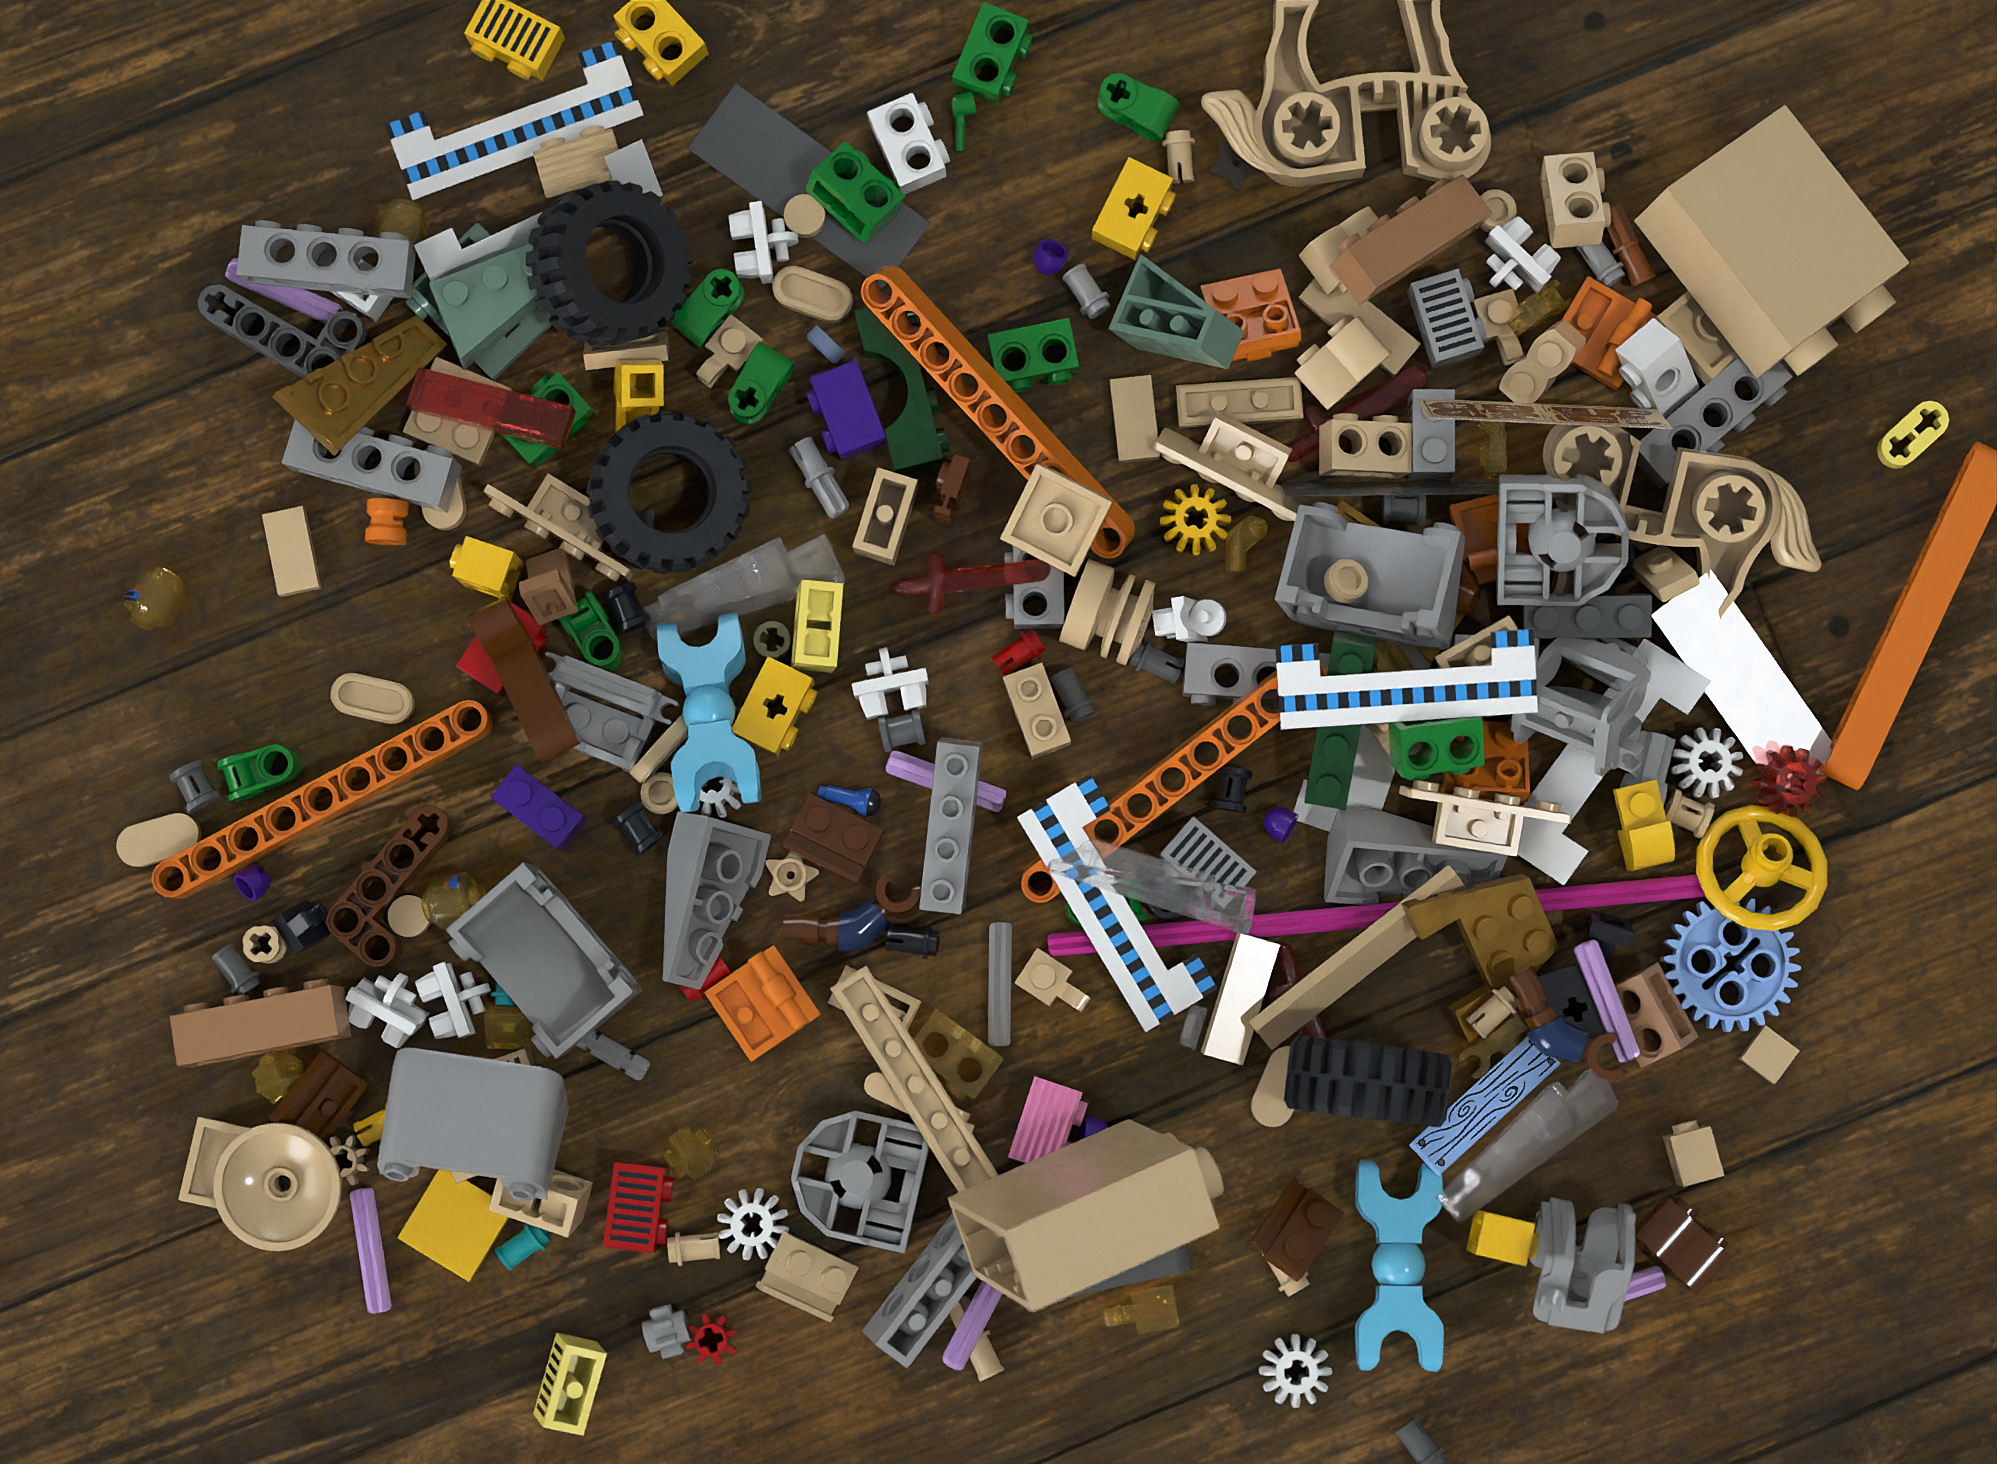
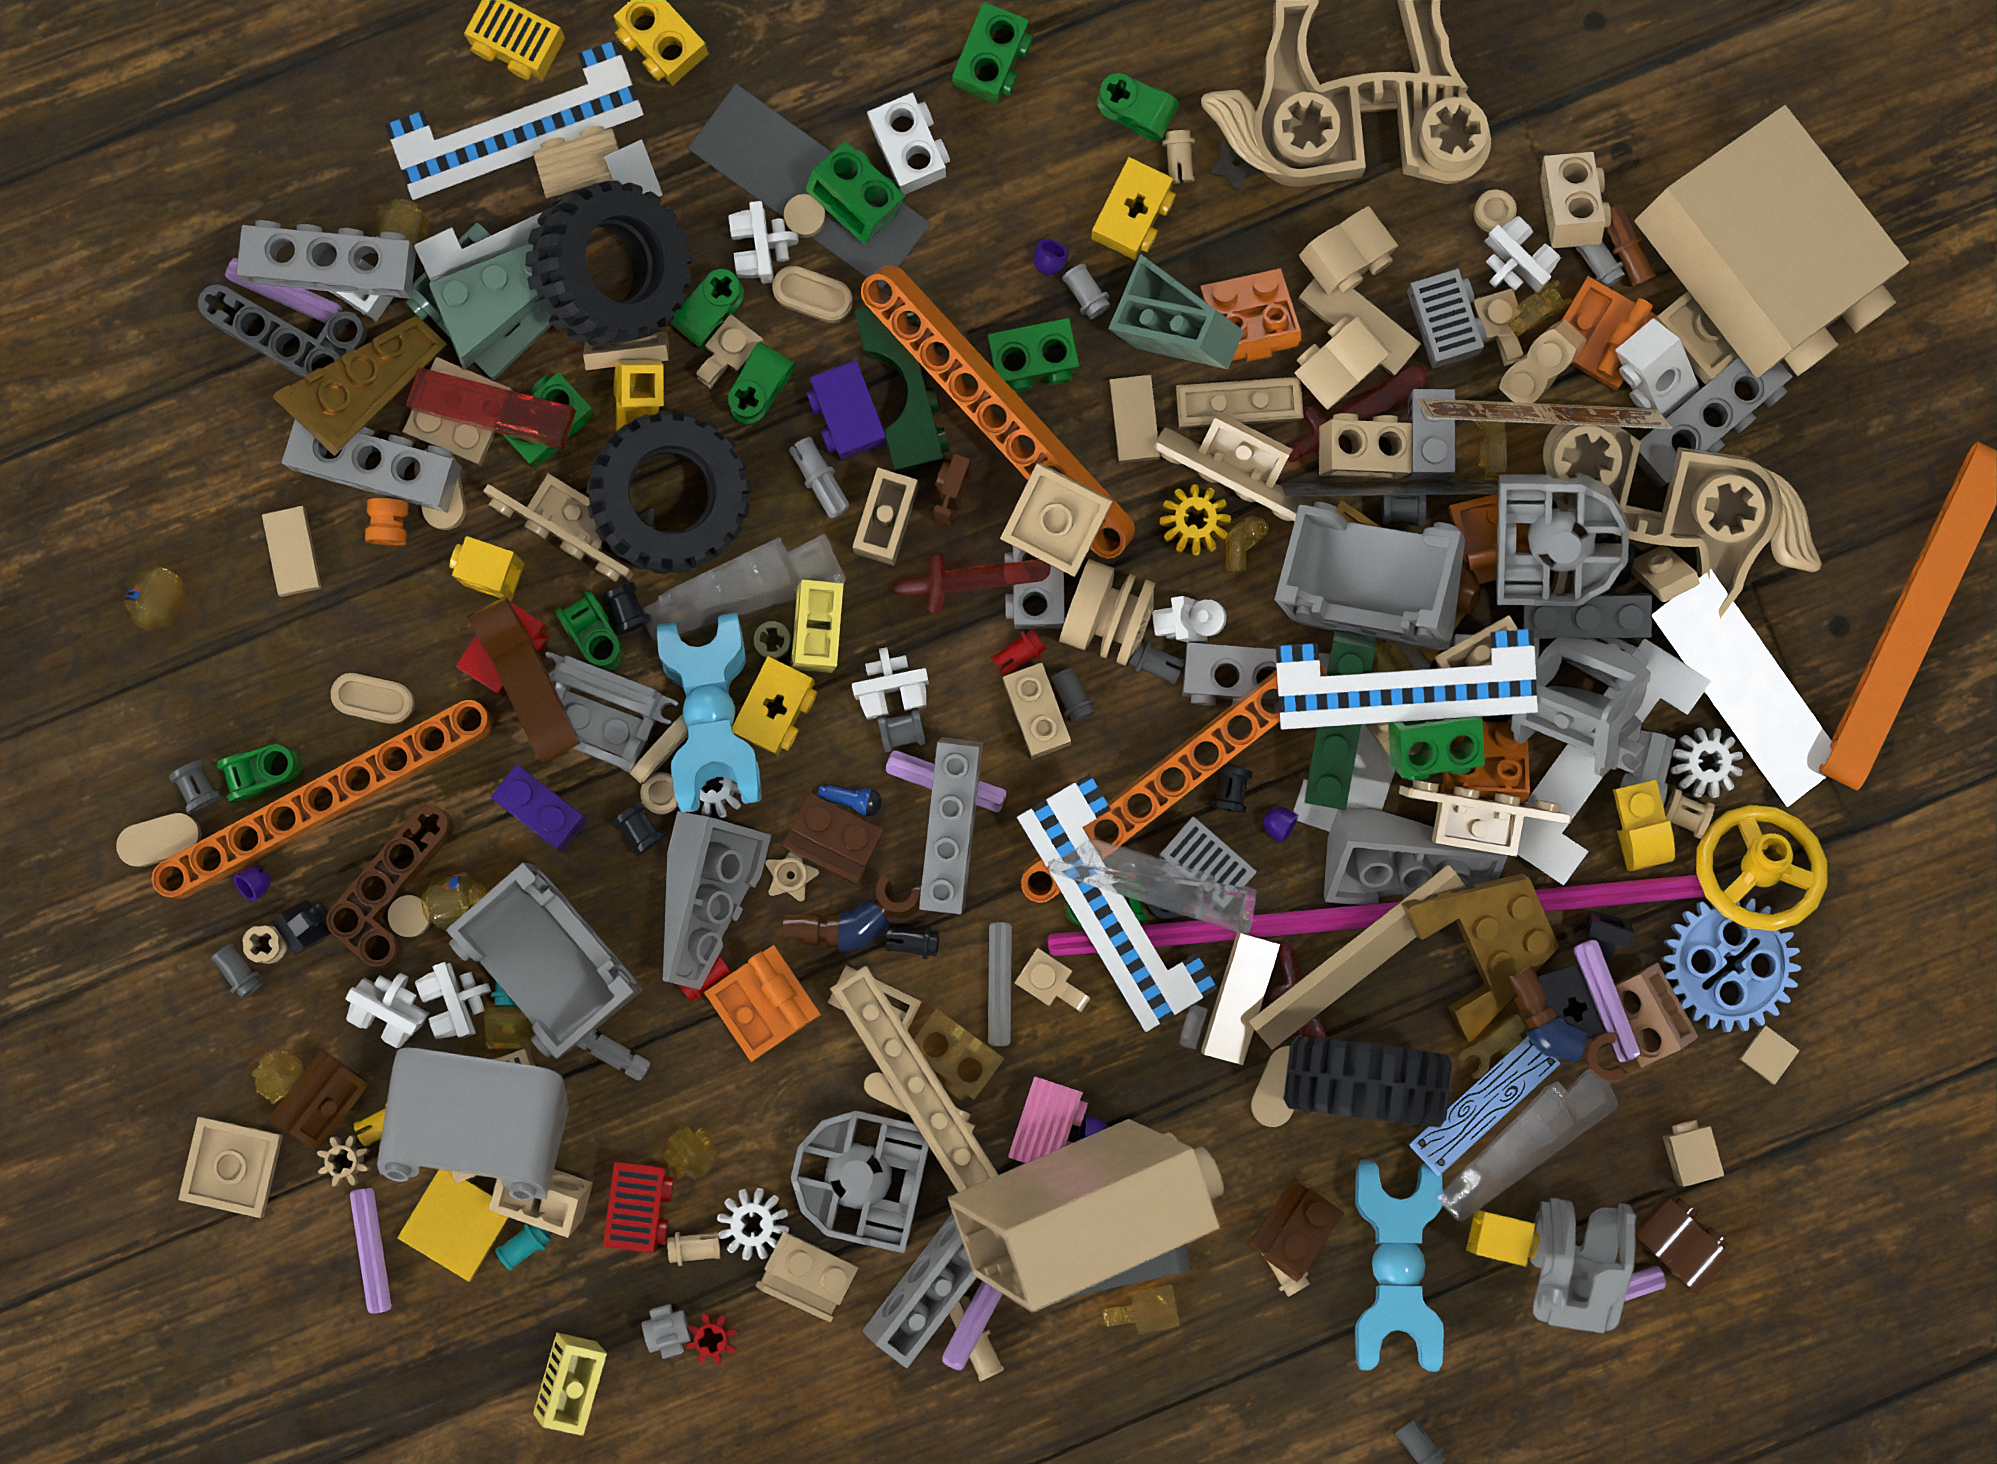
(250, 1193): tan dish -> none
(260, 1025): medium nougat brick -> none
(550, 587): medium nougat bracket -> none
(825, 344): sand blue tile -> none
(962, 106): green hand -> none
(1305, 1380): white gear -> none
(1346, 581): tan tile -> none
(1410, 238): medium nougat brick -> none
(1493, 1011): tan pin -> none
(1775, 778): clear red gear -> none
(1918, 442): light yellow beam -> none

